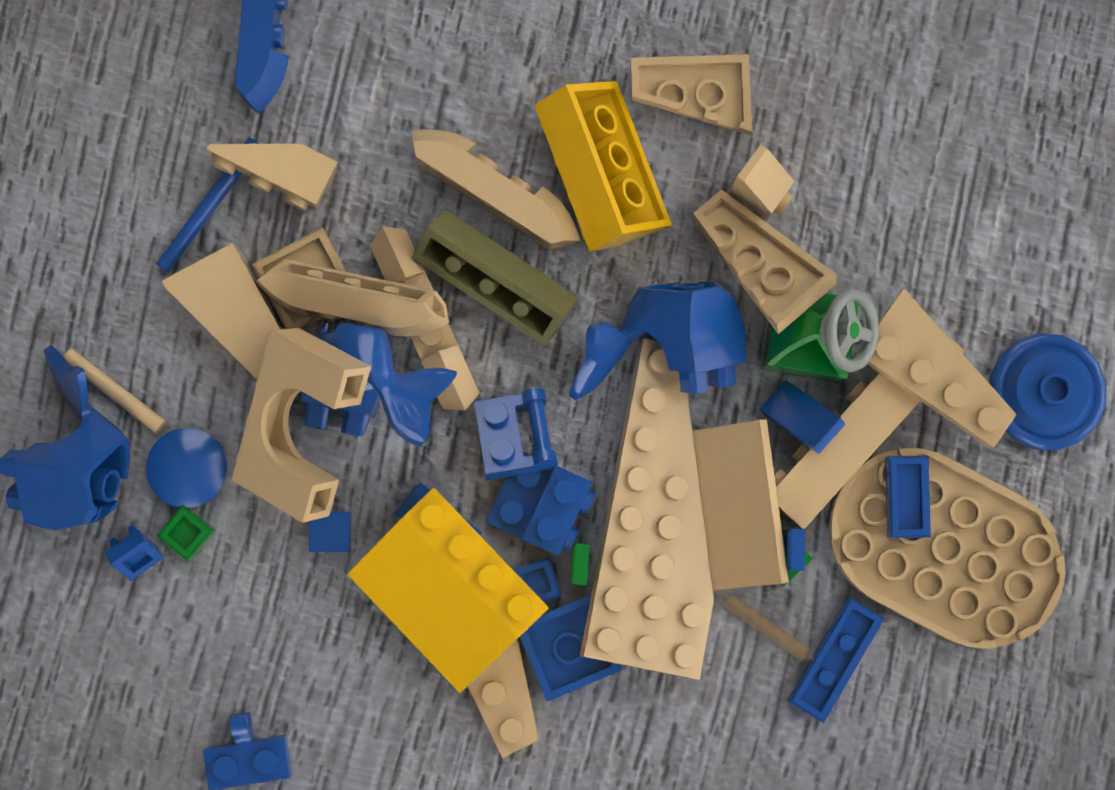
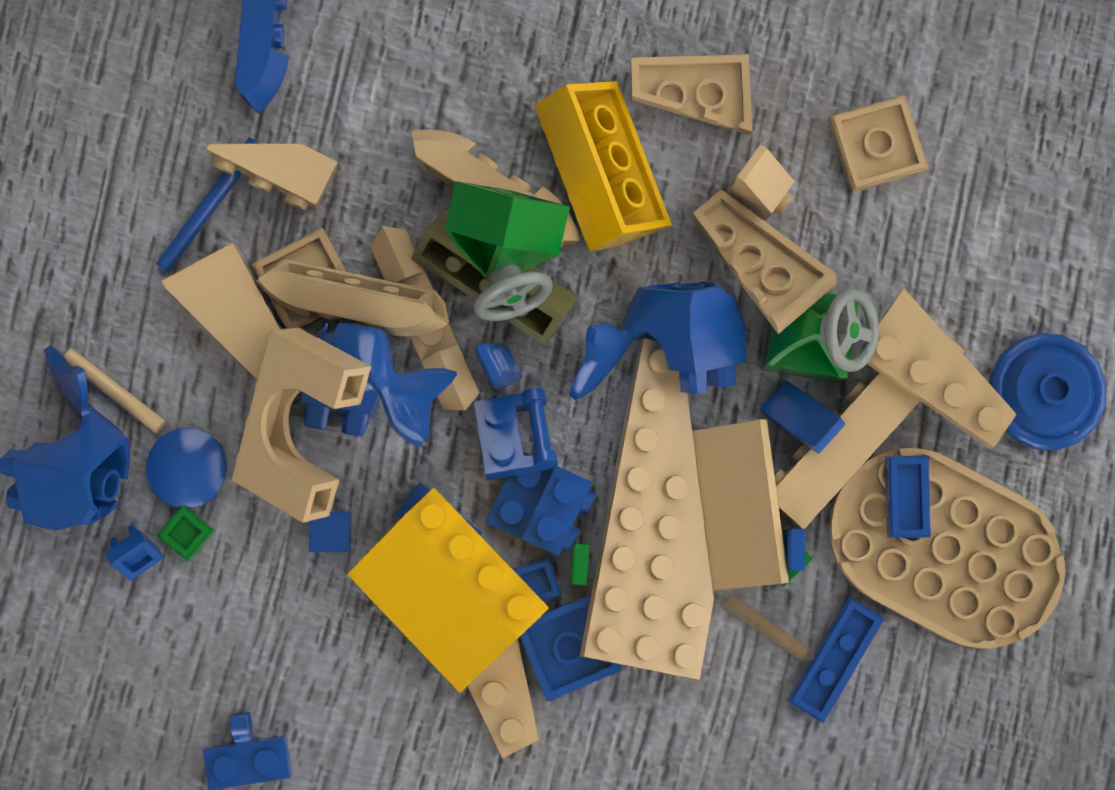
(498, 364): none -> blue slope
(501, 238): none -> green piece
(878, 144): none -> tan tile

